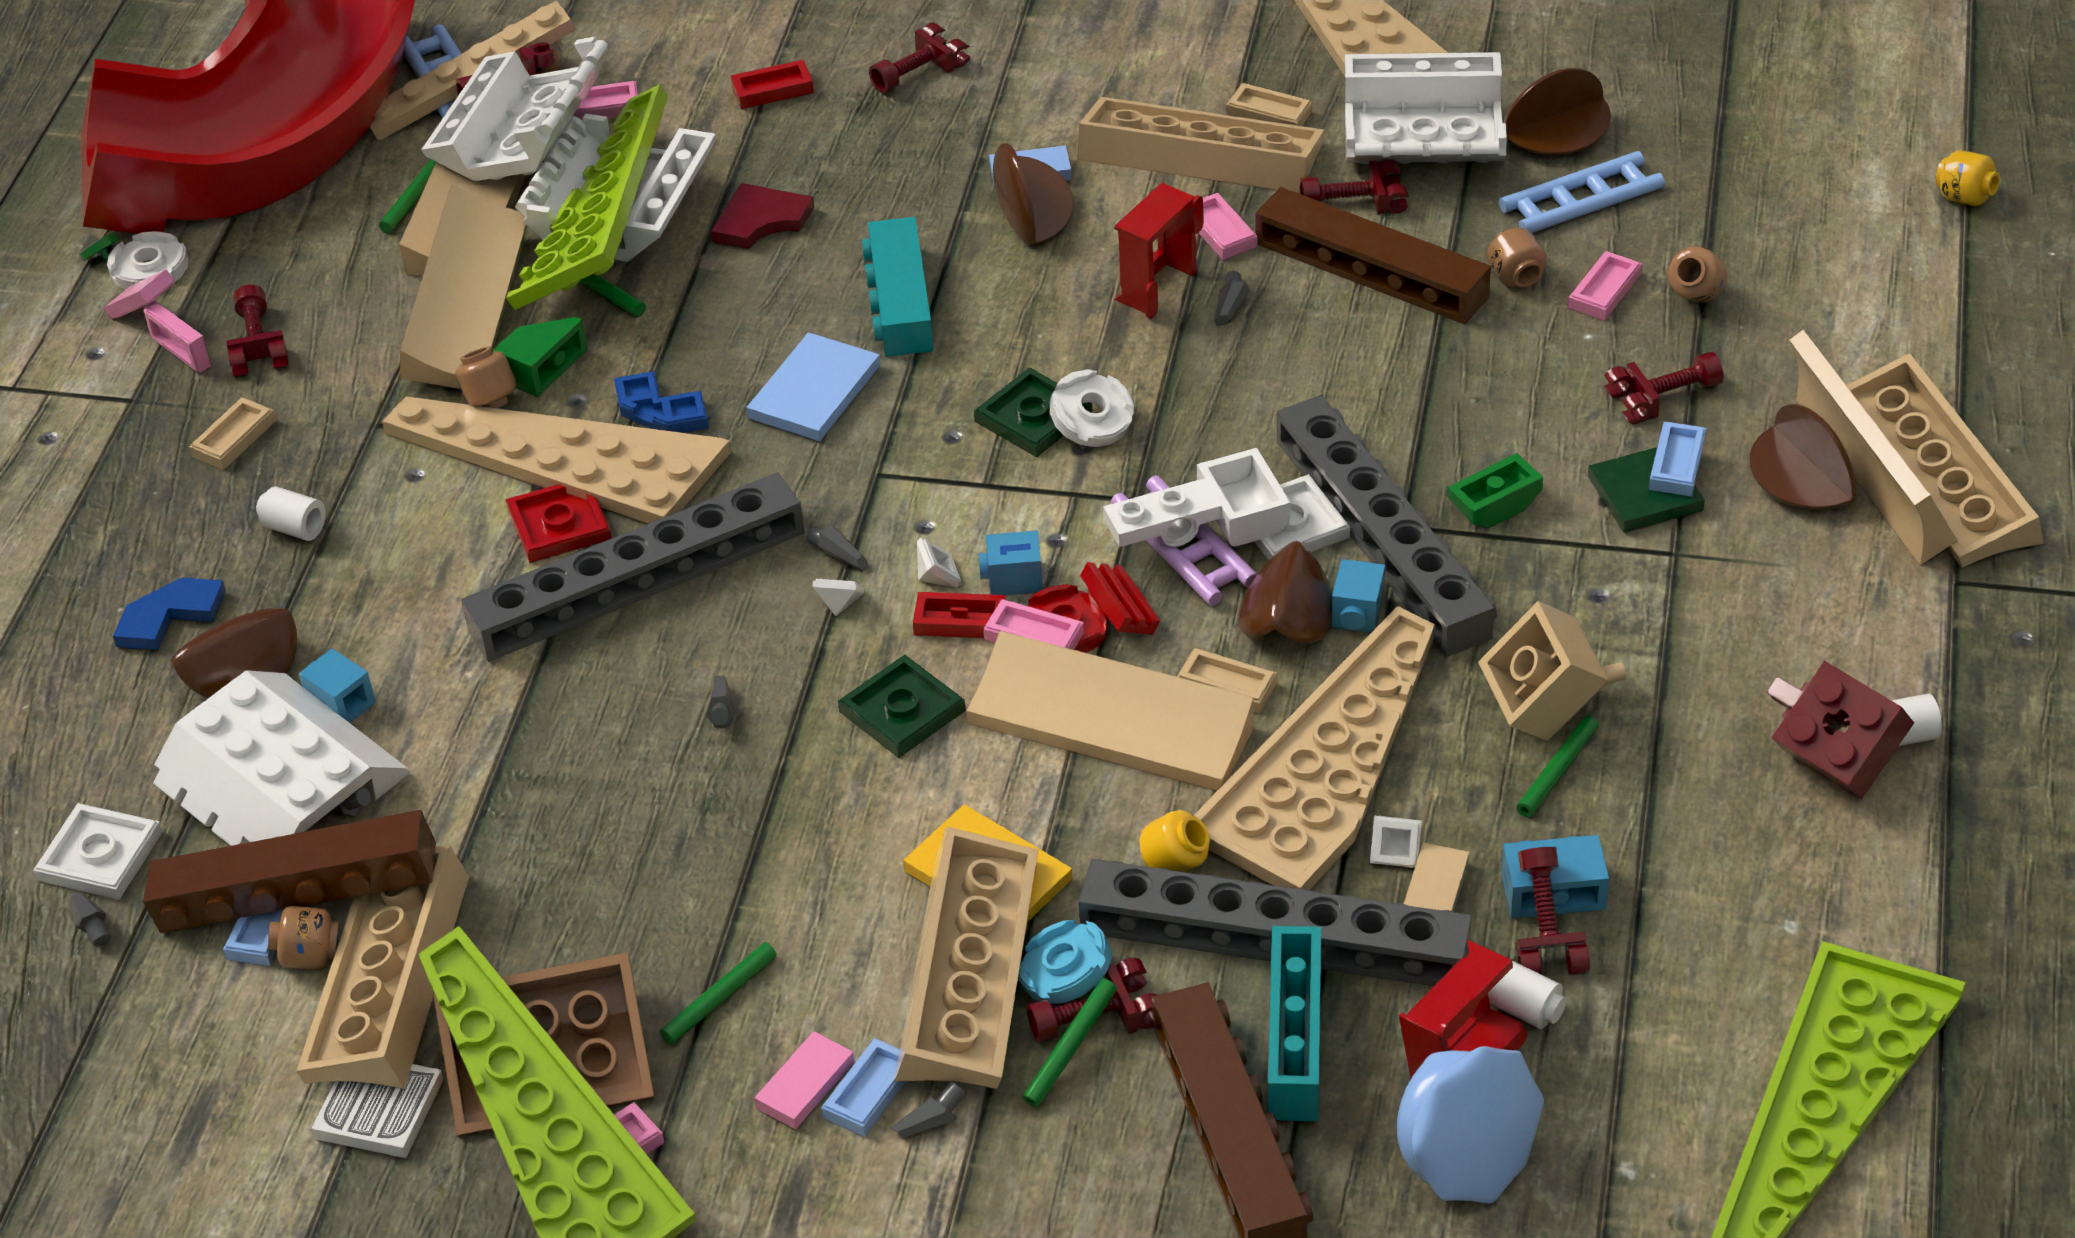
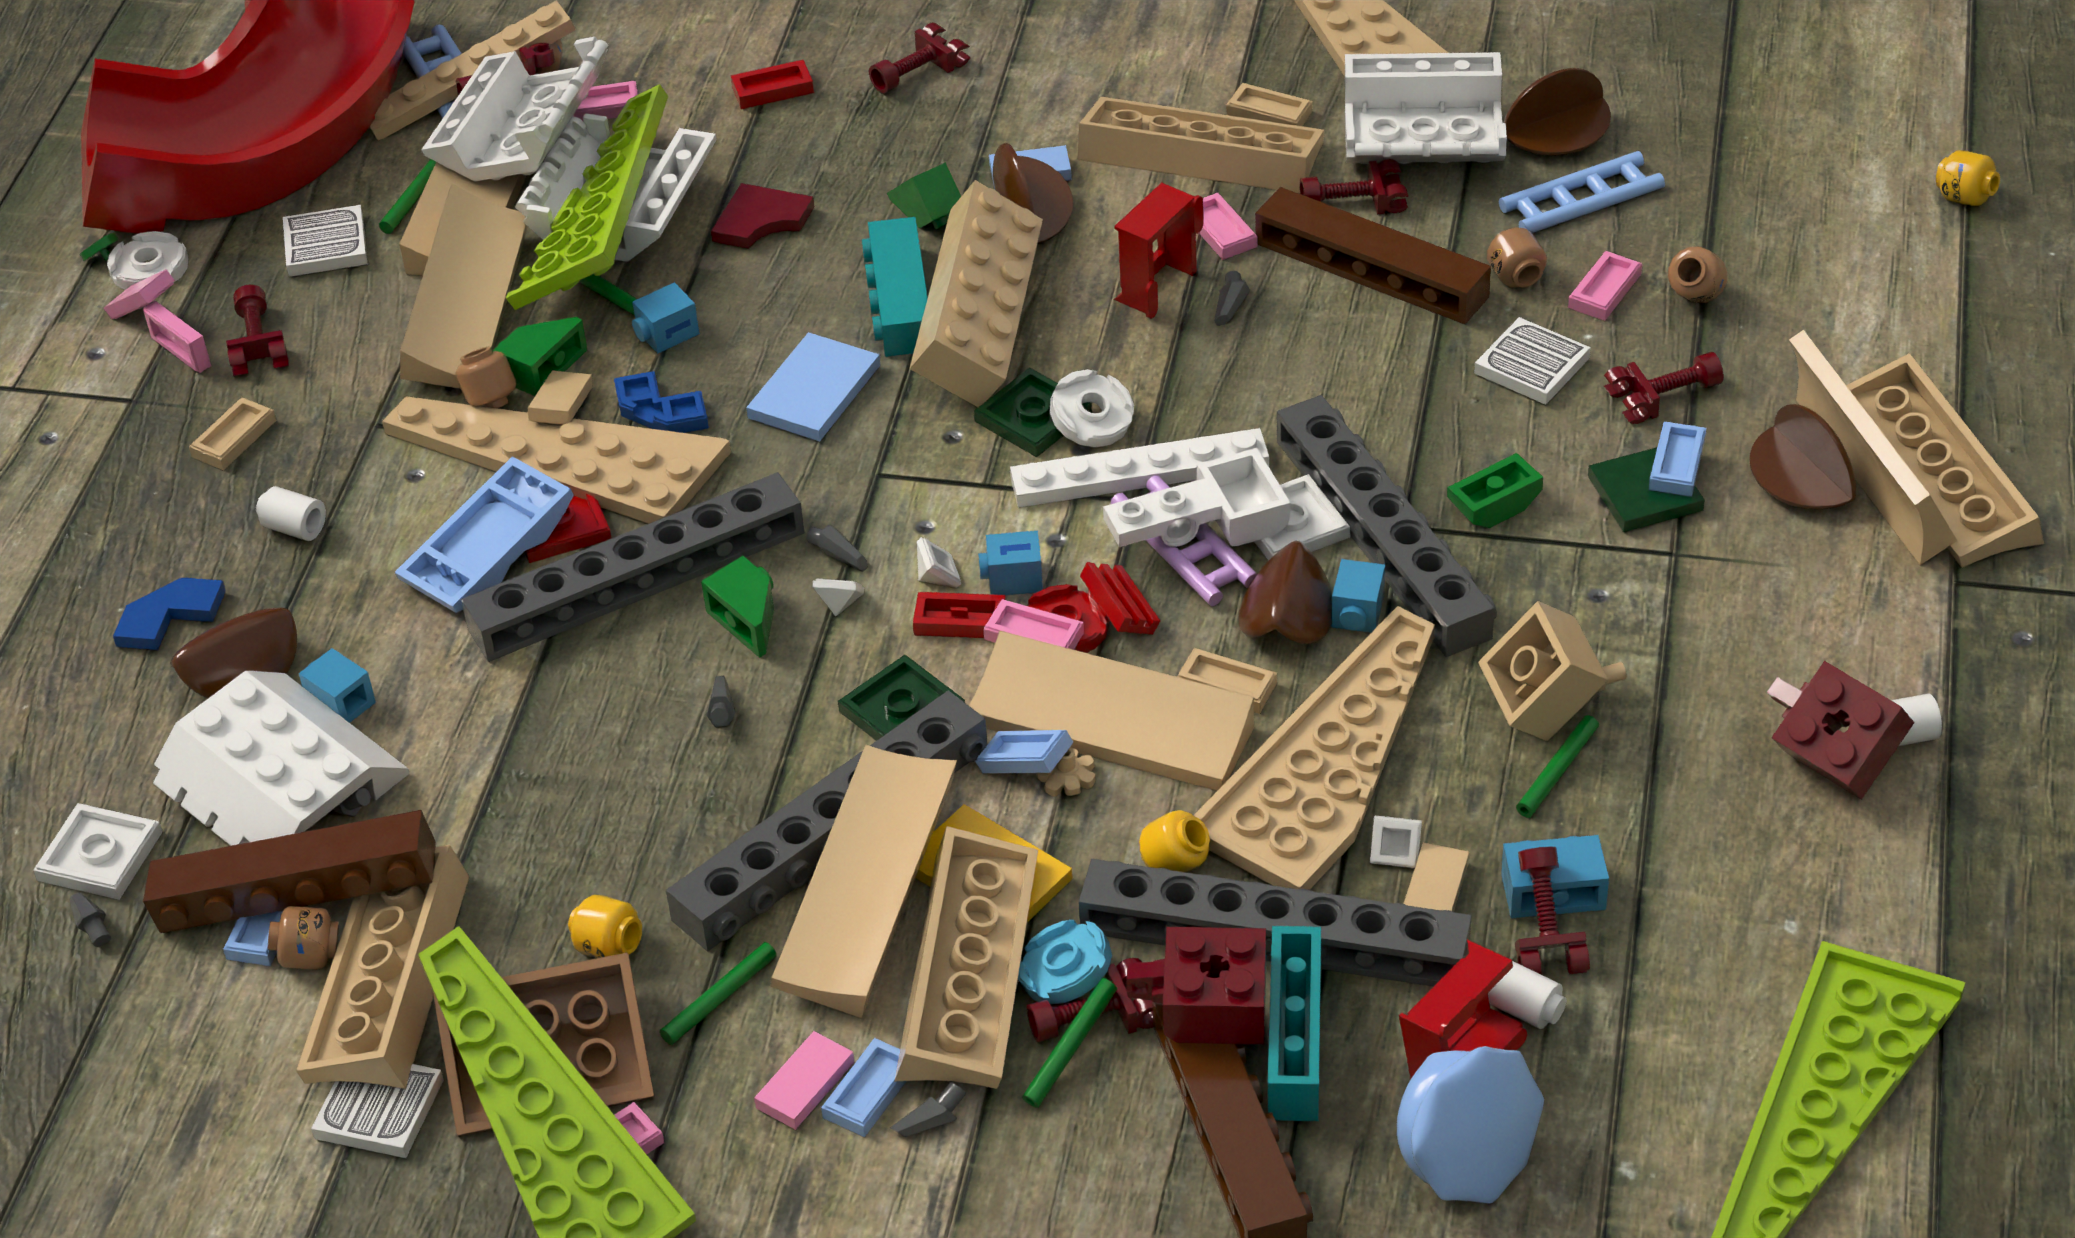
(324, 240): none -> white tile
(487, 534): none -> light blue slope
(559, 397): none -> tan tile
(604, 927): none -> yellow head
(665, 318): none -> dark azure brick
(742, 602): none -> green slope
(788, 844): none -> dark grey brick
(863, 879): none -> tan arch
(927, 196): none -> green slope
(977, 294): none -> tan brick
(1024, 751): none -> light blue tile
(1069, 774): none -> tan plant
(1125, 468): none -> white plate
(1207, 984): none -> dark red hinge
(1532, 360): none -> white tile

